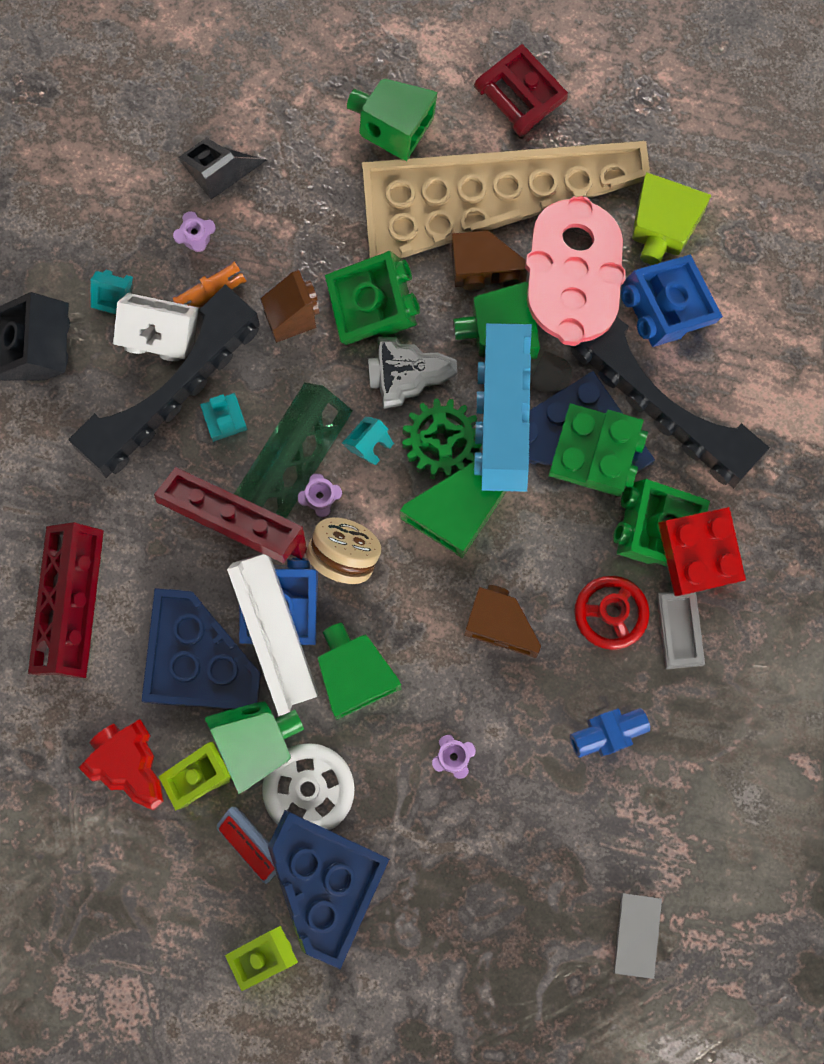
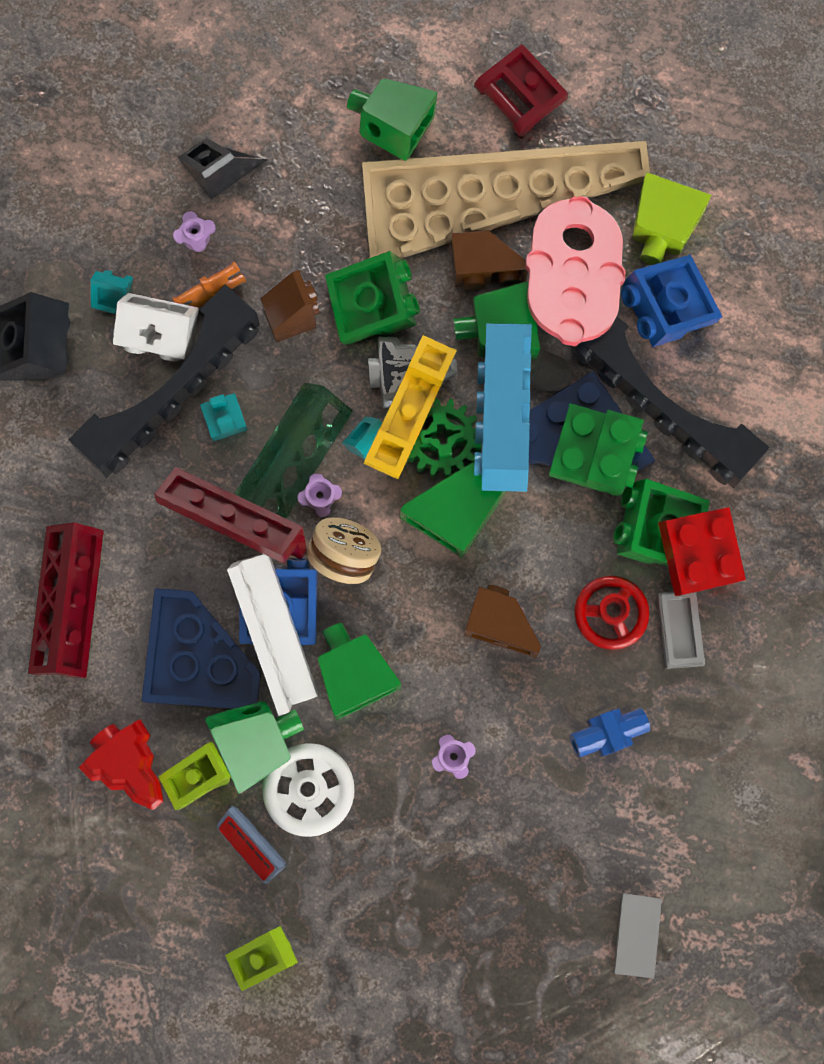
(324, 885): dark blue plate -> none
(410, 407): none -> yellow slope

